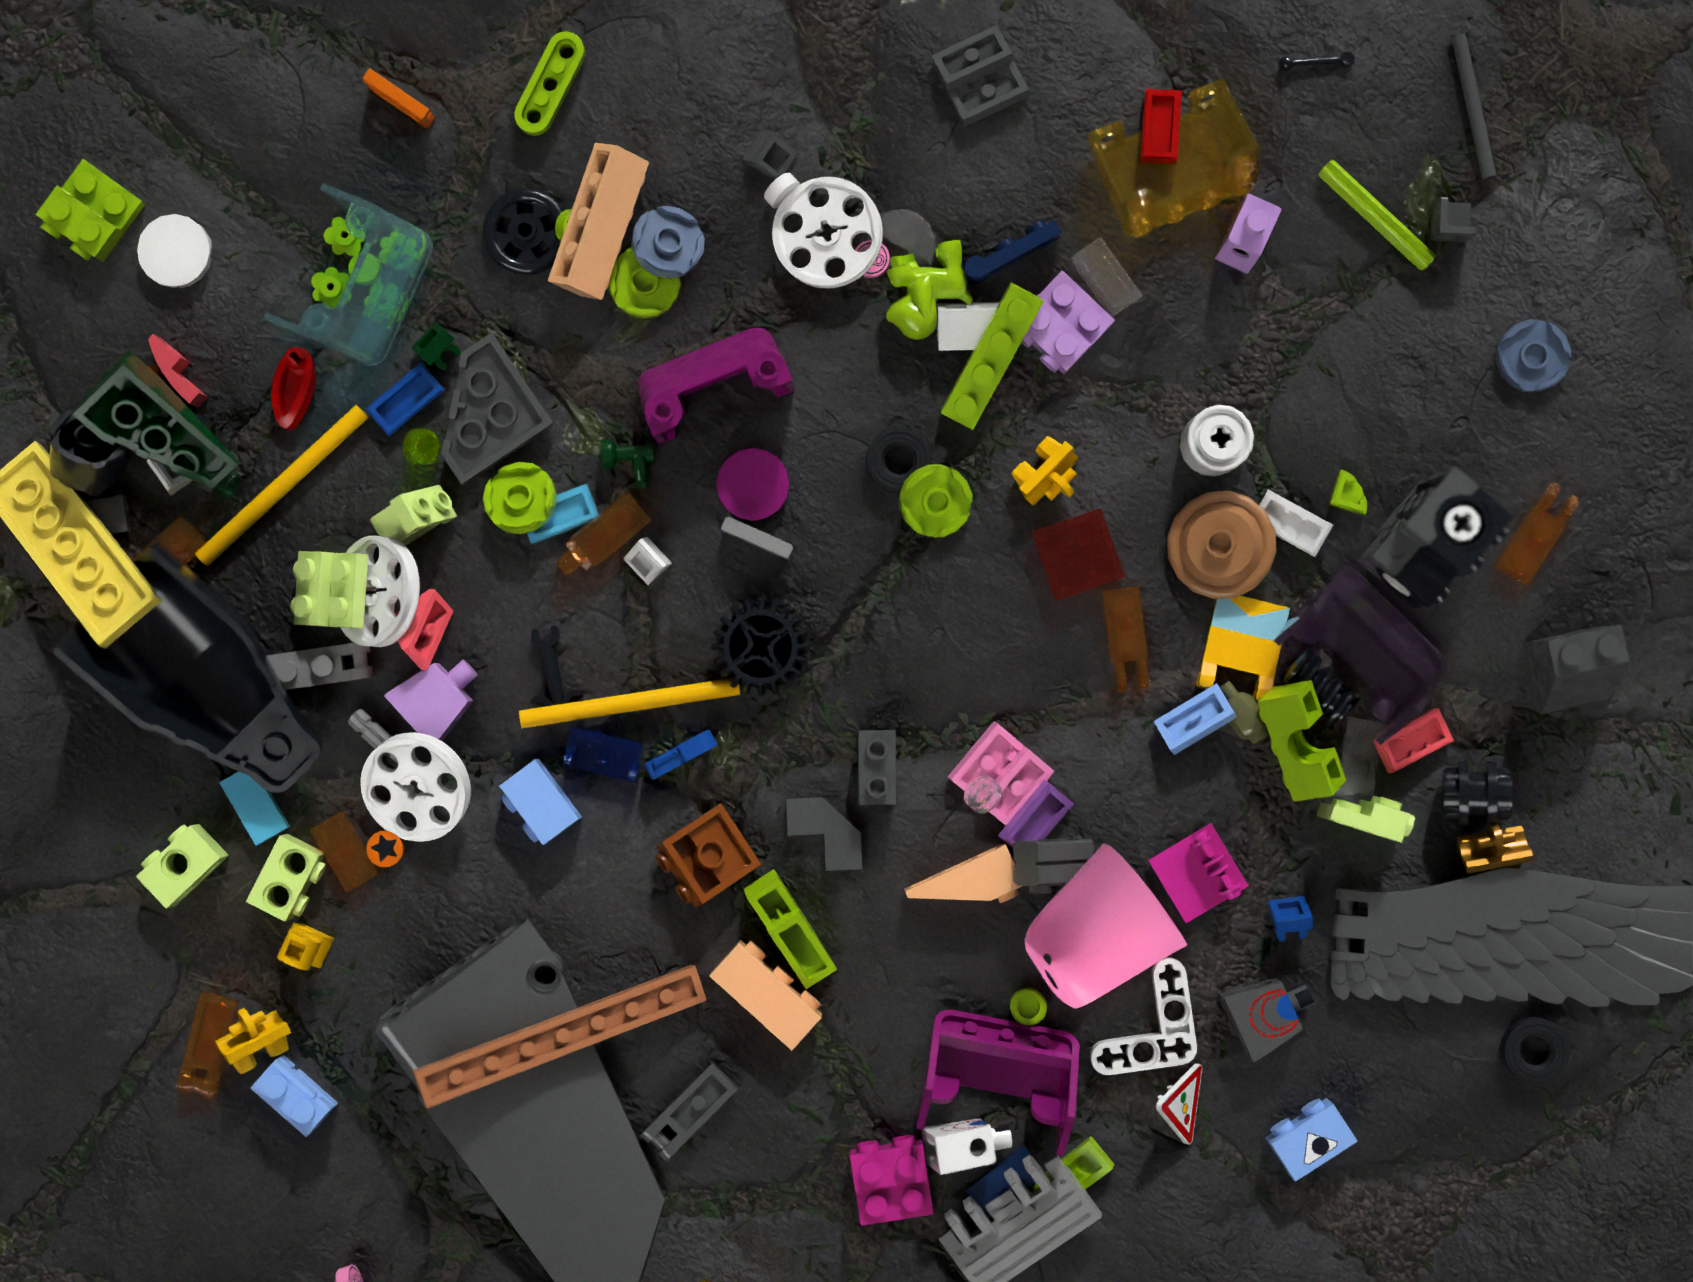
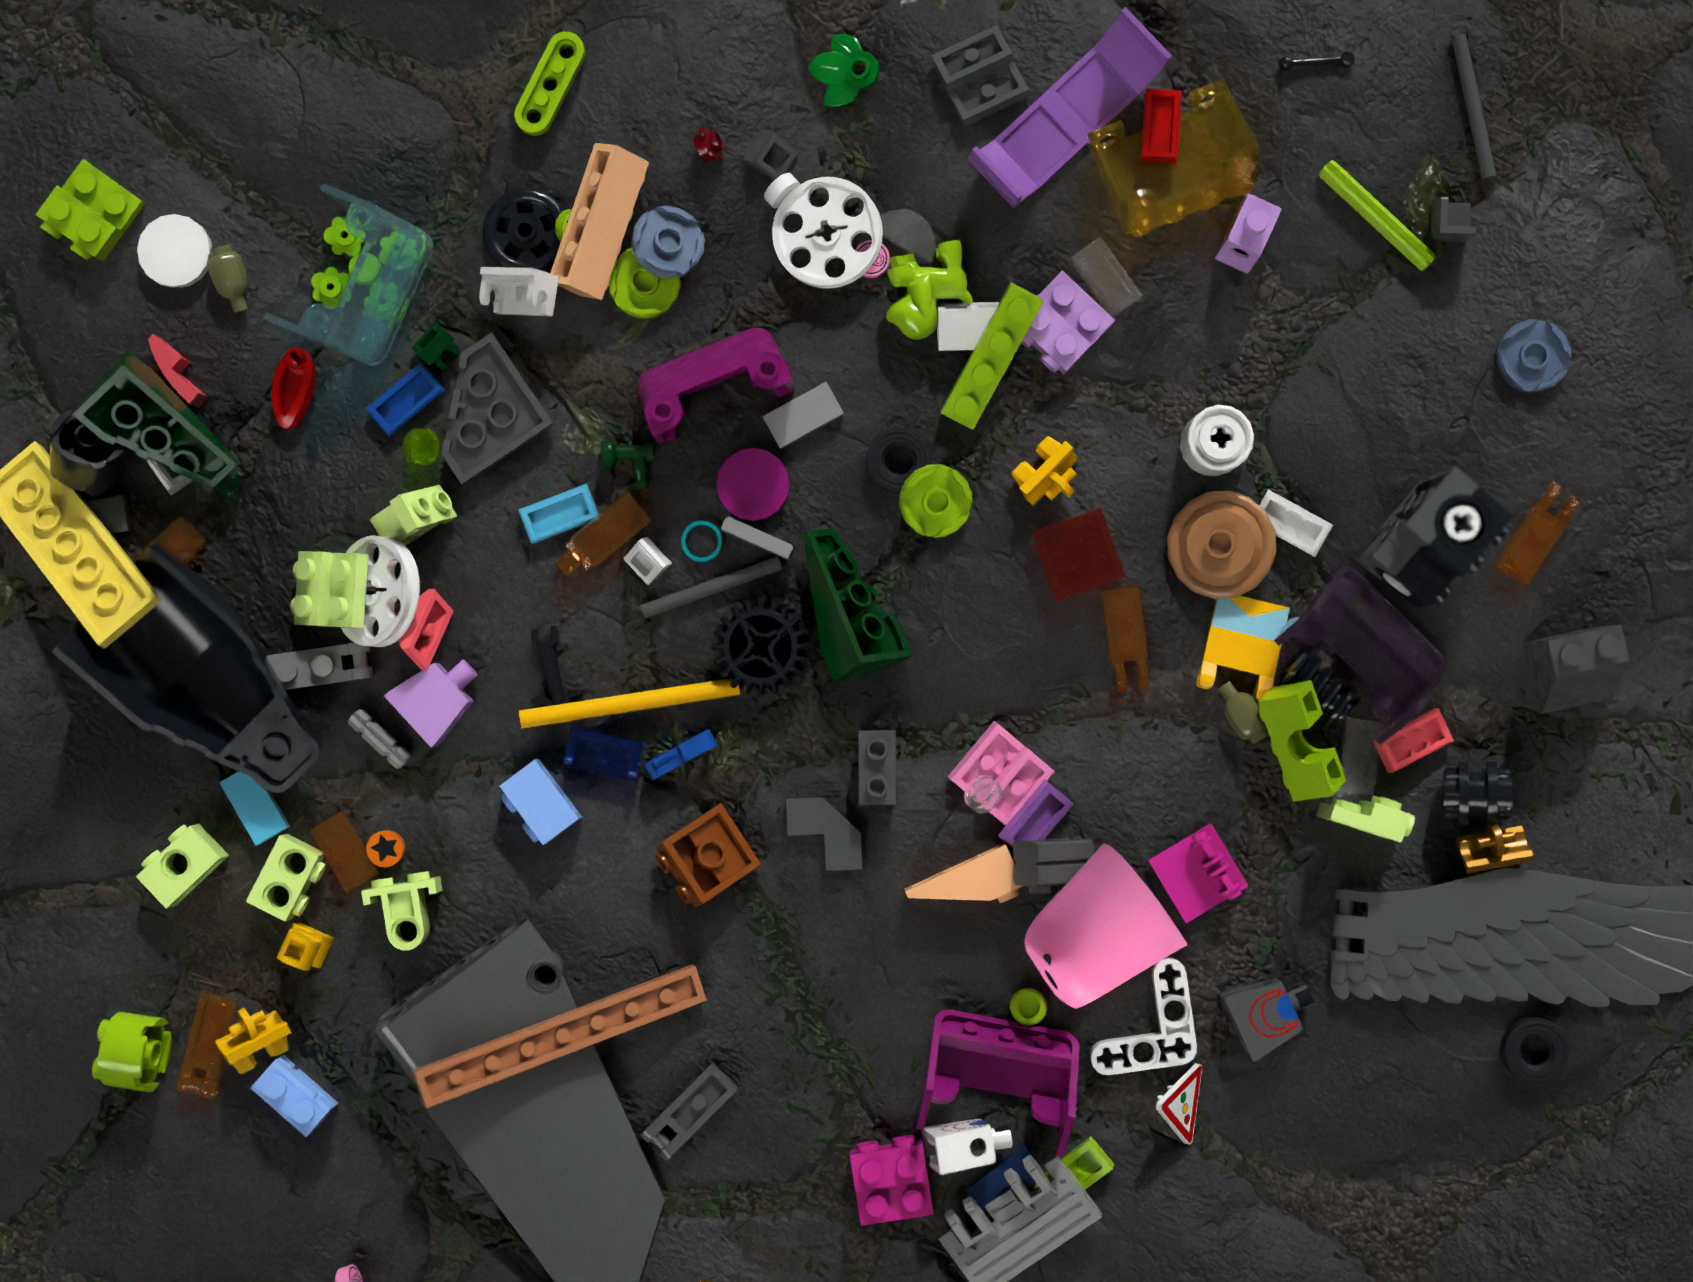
(132, 1051): none -> lime brick
(229, 276): none -> olive plant
(281, 485): yellow piece -> none
(398, 98): orange tile -> none
(402, 793): white wedge -> none
(404, 903): none -> yellowish green pin
(519, 290): none -> white hinge
(520, 498): lime tile -> none
(701, 559): none -> teal piece
(708, 144): none -> dark red plate
(711, 587): none -> dark grey bar
(767, 993): light nougat brick -> none
(789, 929): lime slope -> none
(803, 415): none -> light grey tile
(839, 67): none -> green plate
(851, 624): none -> dark green wedge
(1010, 252): dark blue plate -> none
(1075, 105): none -> medium lavender windscreen
(1195, 719): light blue plate -> none
(1290, 916): blue tile -> none
(1310, 1138): light blue brick -> none
(1348, 494): lime tile -> none

